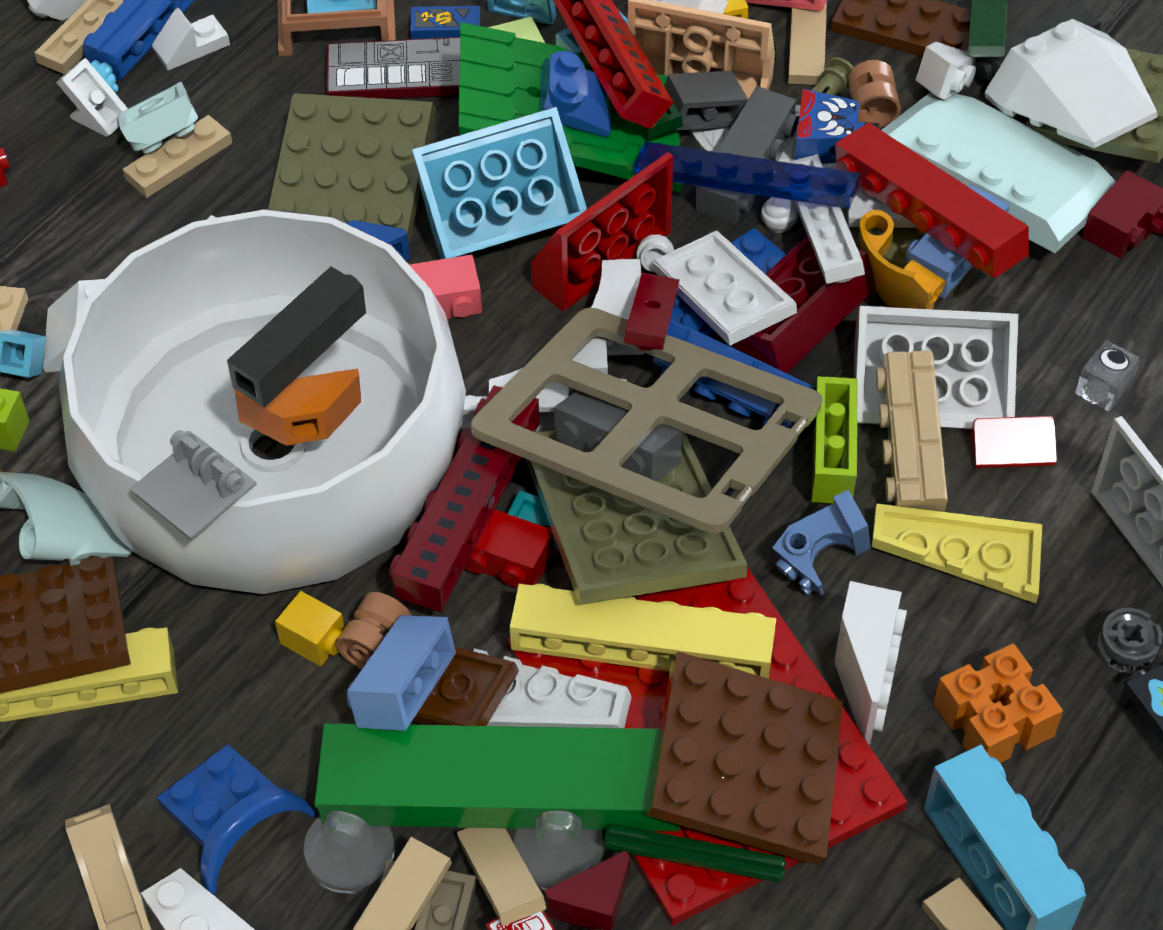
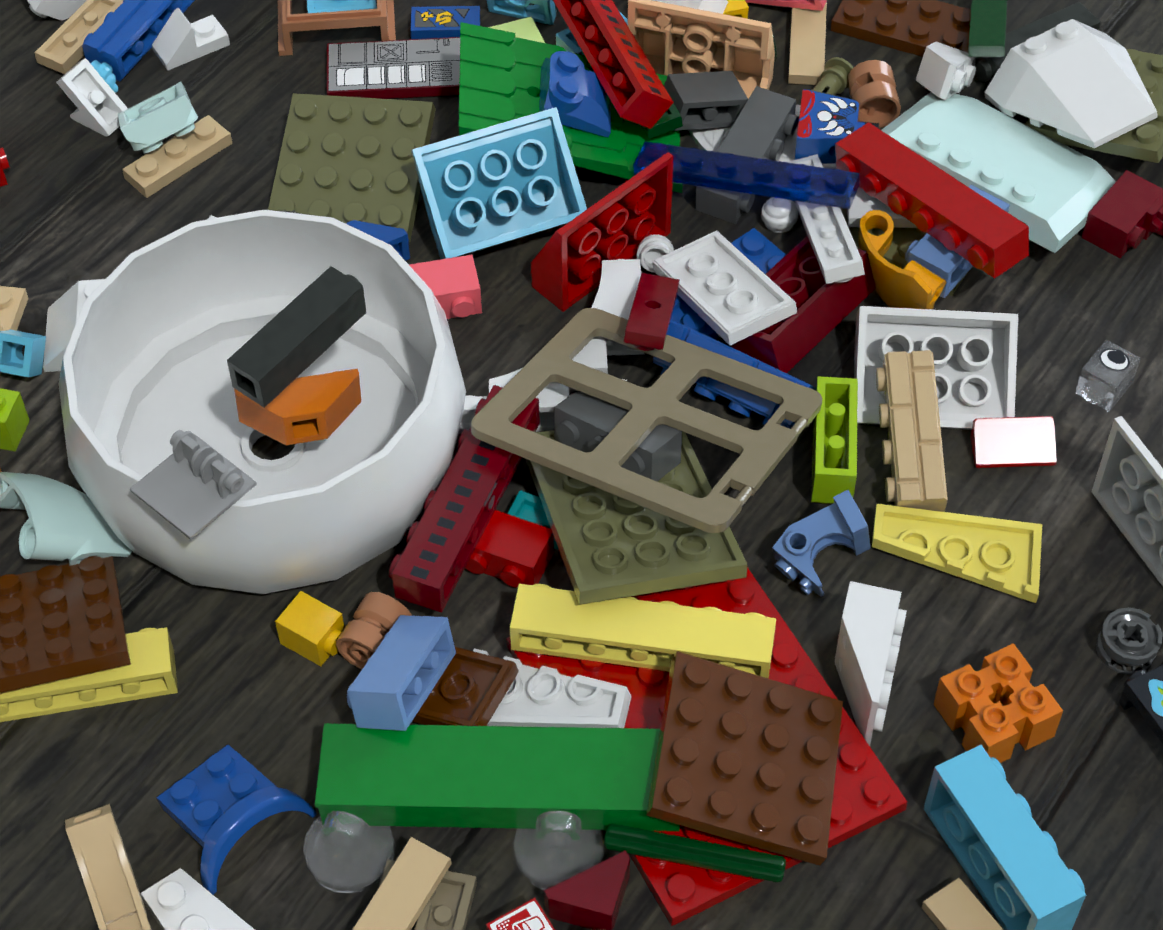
(501, 873): tan tile -> none

